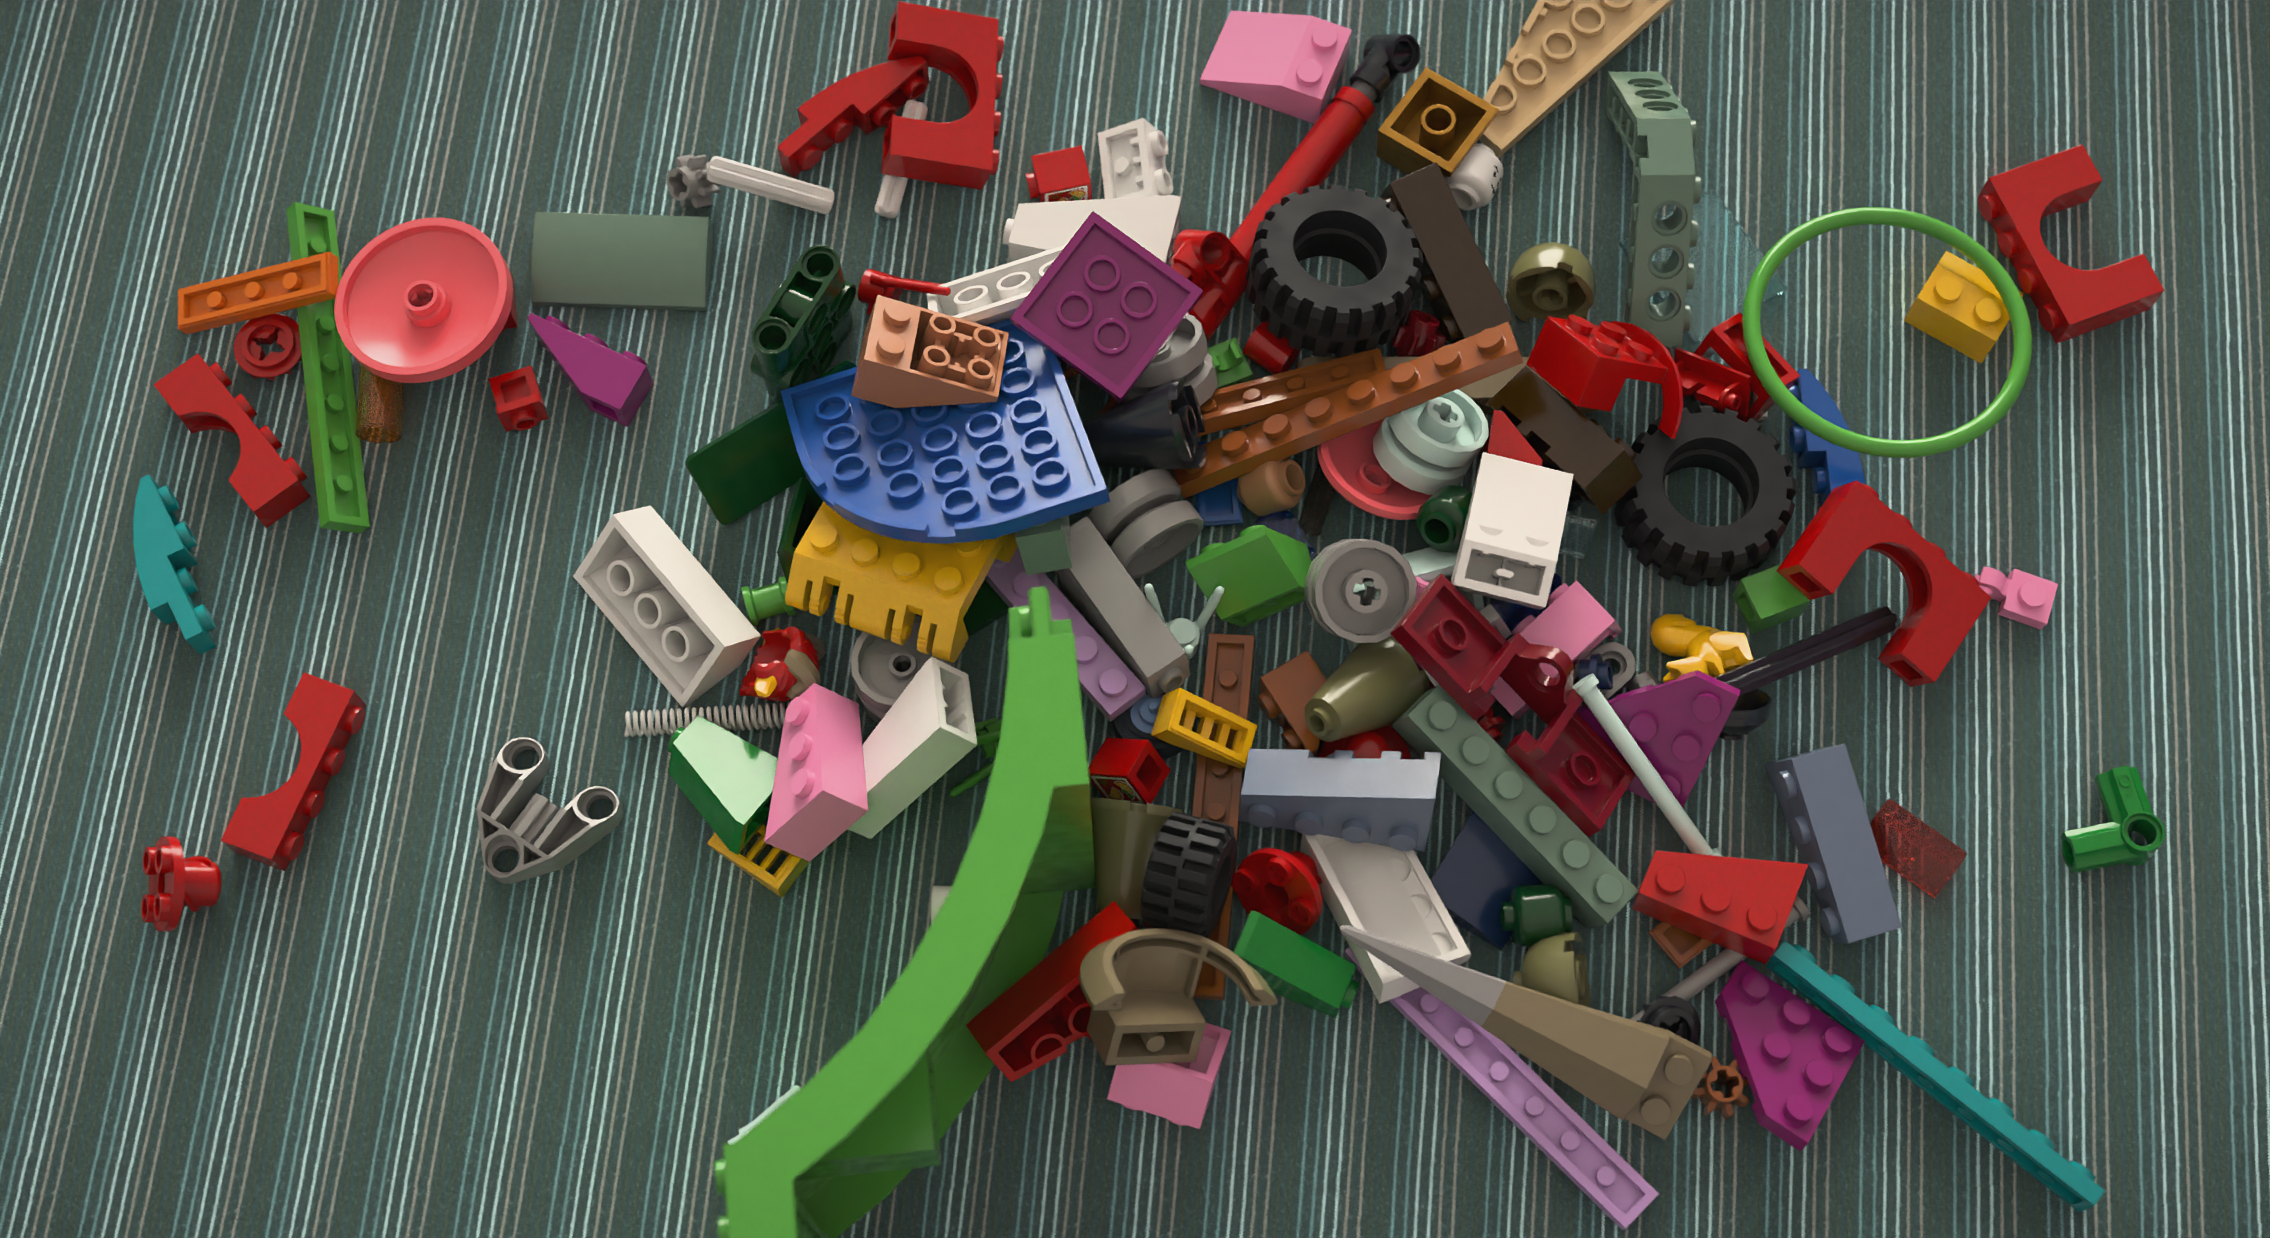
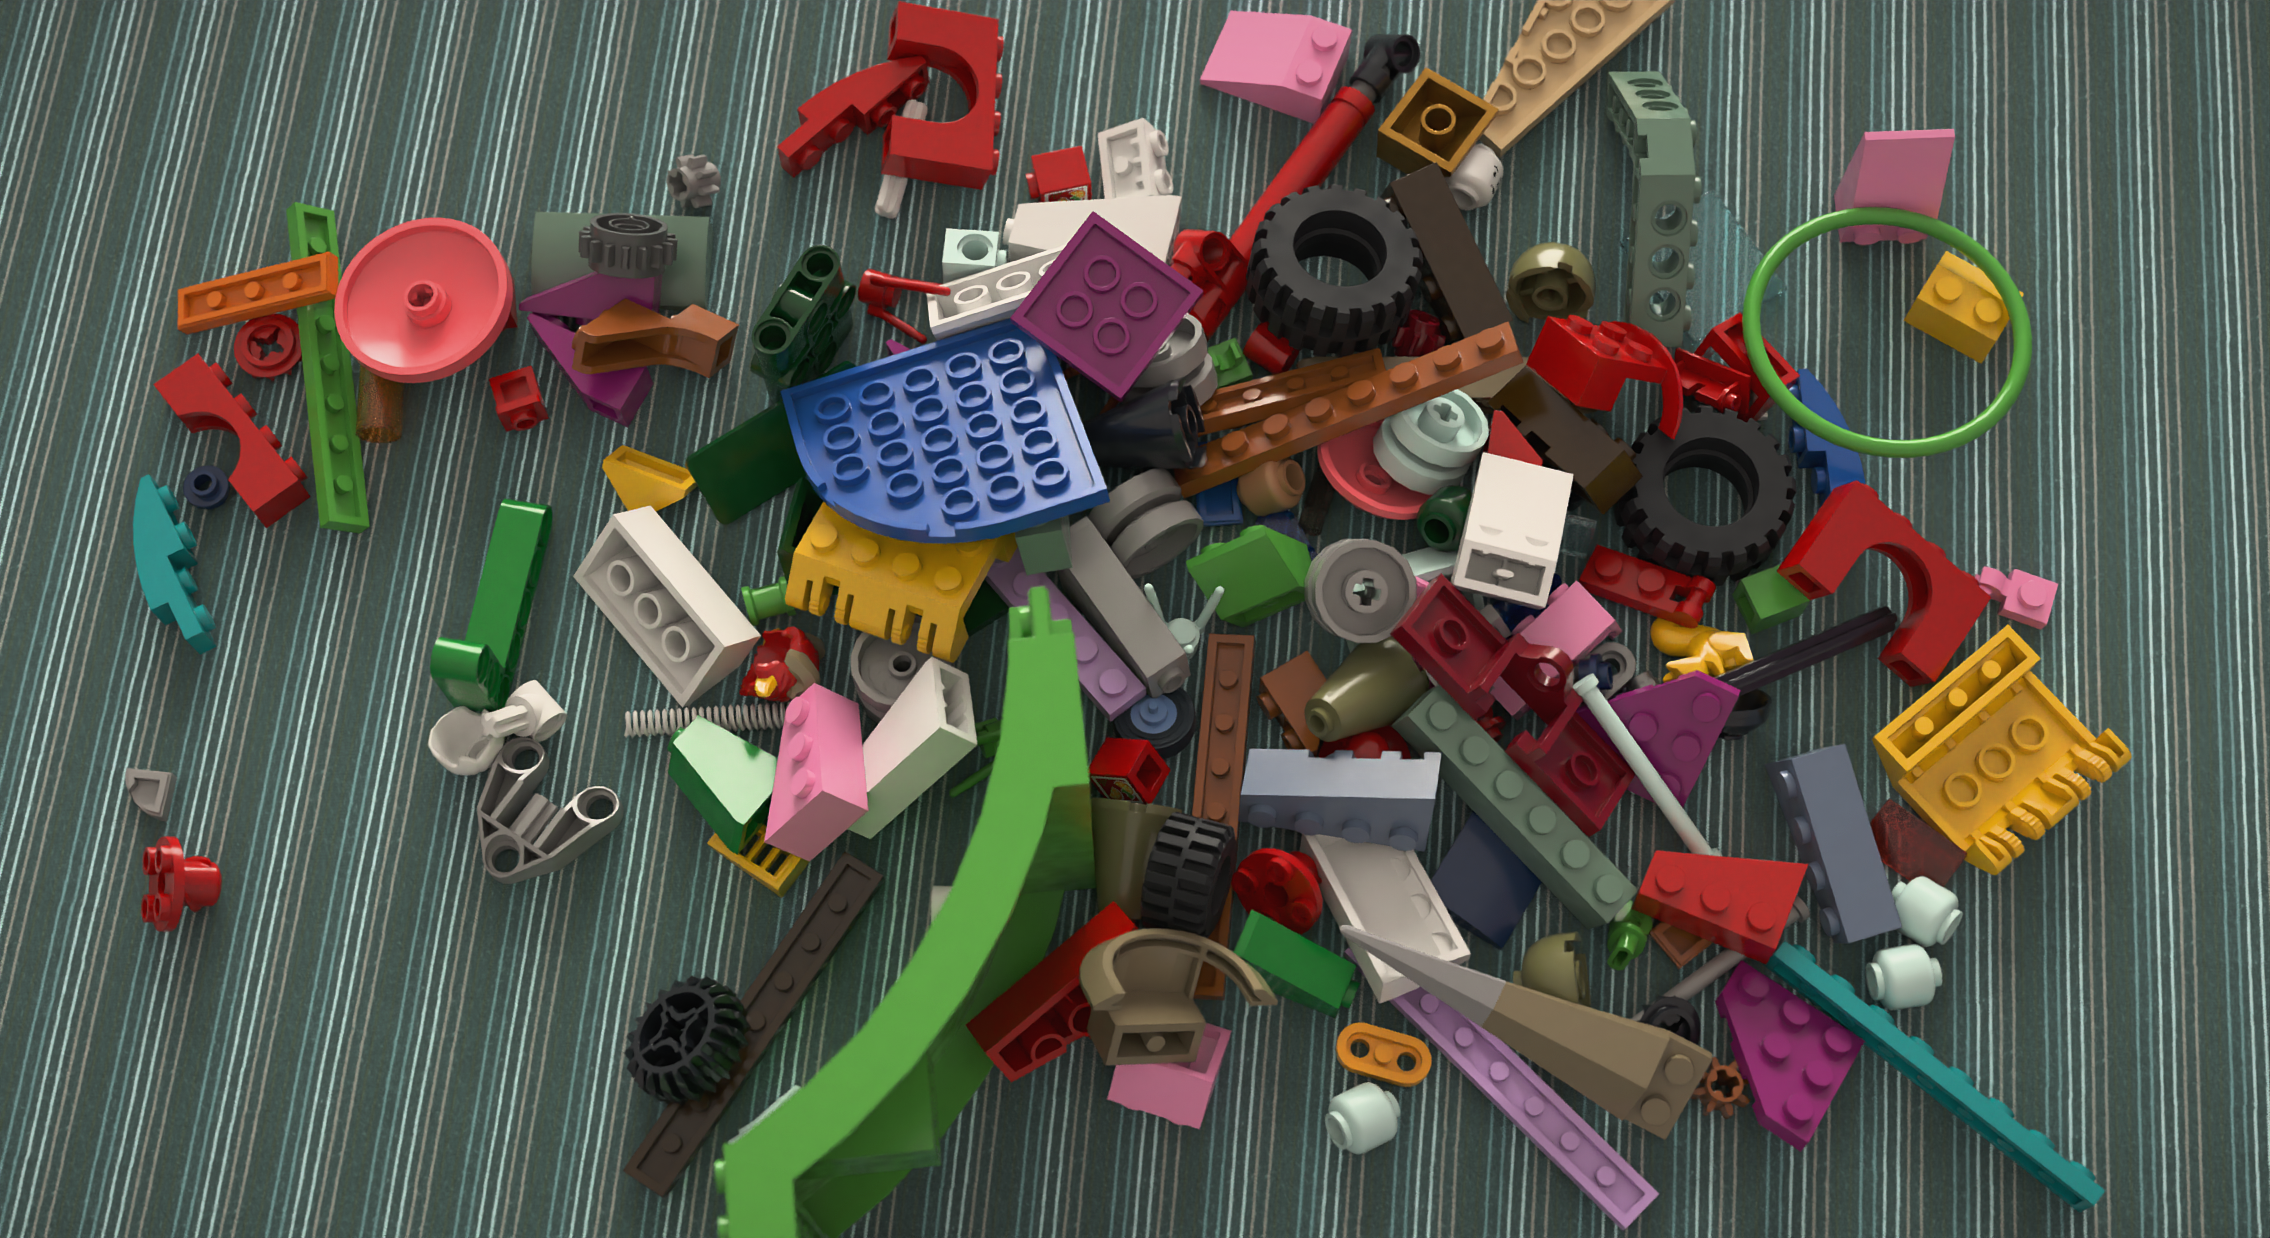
(151, 791): none -> light grey tile
(213, 496): none -> dark blue plate
(274, 824): red arch -> none
(461, 745): none -> white hair
(483, 666): none -> green beam
(526, 713): none -> white axle
(591, 295): none -> magenta slope
(627, 245): none -> dark grey gear
(639, 337): none -> dark orange arch
(646, 479): none -> yellow slope
(687, 1040): none -> black gear
(769, 1004): none -> dark brown plate
(770, 185): white axle -> none
(927, 358): nougat slope -> none
(970, 253): none -> light aqua brick
(1176, 720): yellow slope -> none
(1362, 1118): none -> light aqua head
(1383, 1051): none -> light orange plate
(1535, 914): dark green head -> none
(1627, 936): none -> bright green piece
(1646, 586): none -> red plate
(1895, 172): none -> bright pink slope
(1903, 977): none -> light aqua head
(1926, 911): none -> light aqua head
(1994, 754): none -> yellow slope
(2066, 297): red arch -> none
(2126, 811): green piece -> none

